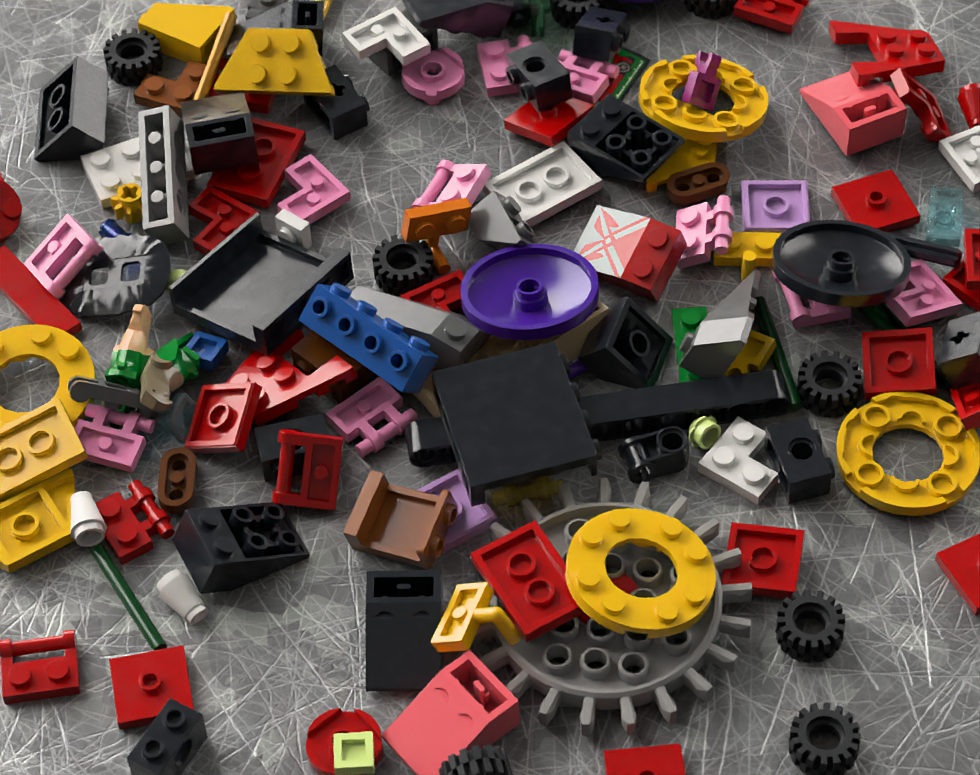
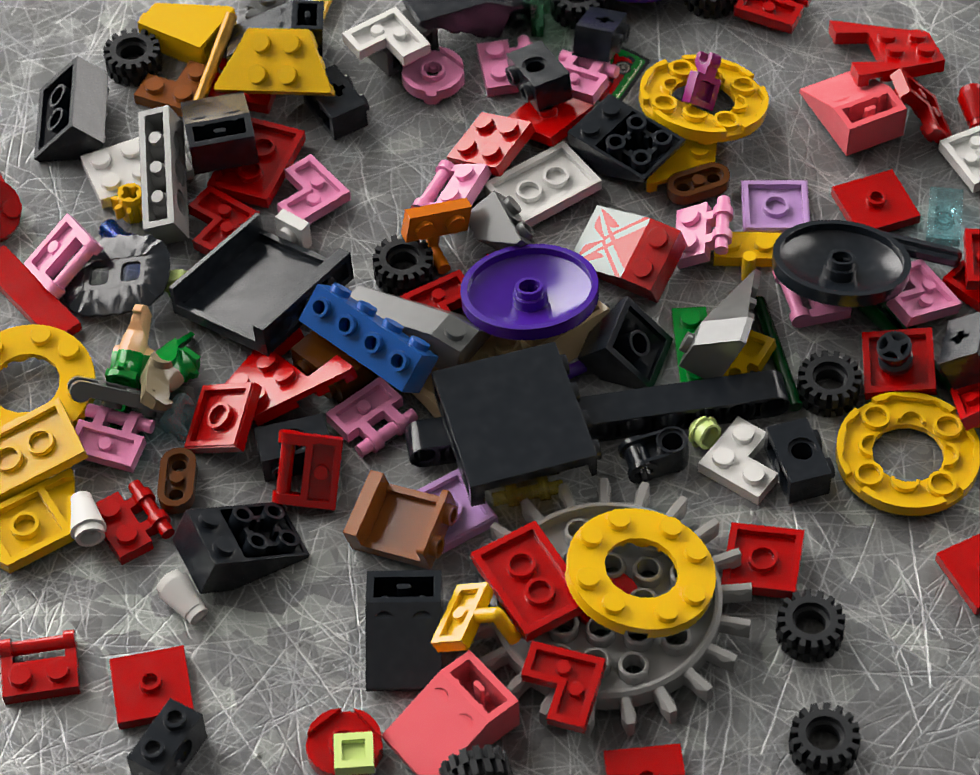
(127, 597): dark green bar -> none
(210, 348): blue plate -> none
(492, 141): none -> plate
(573, 676): none -> red plate
(898, 345): none -> black wheel

